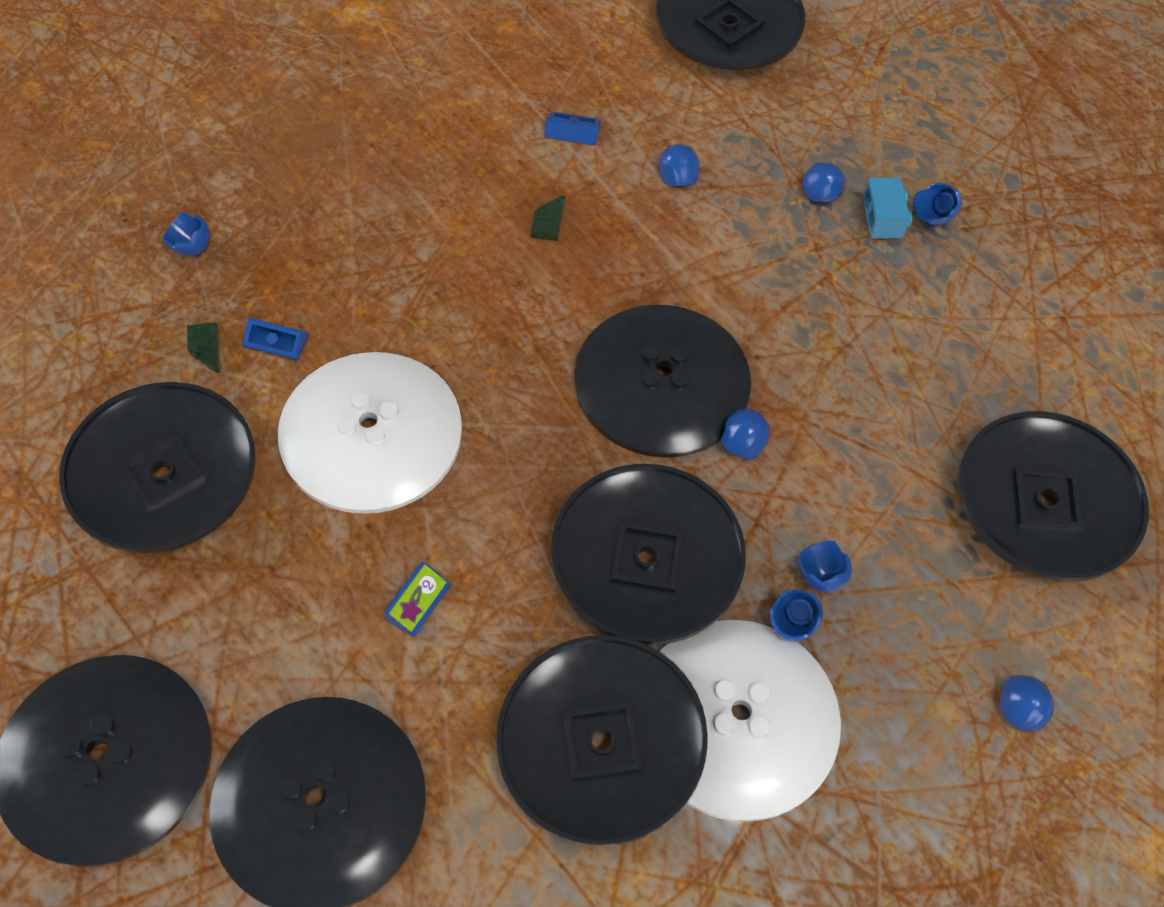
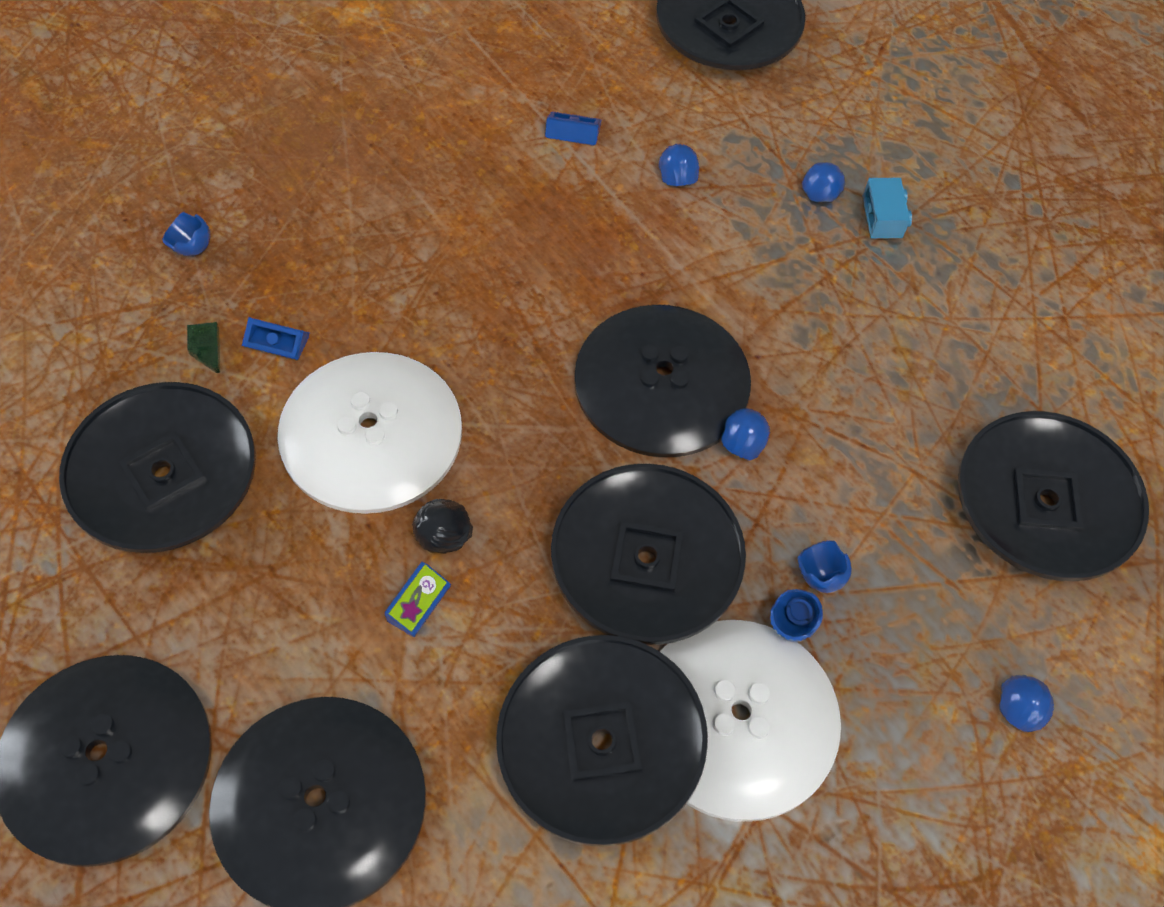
(442, 526): none -> black hair
(548, 220): clear green tile -> none
(937, 204): blue hair -> none

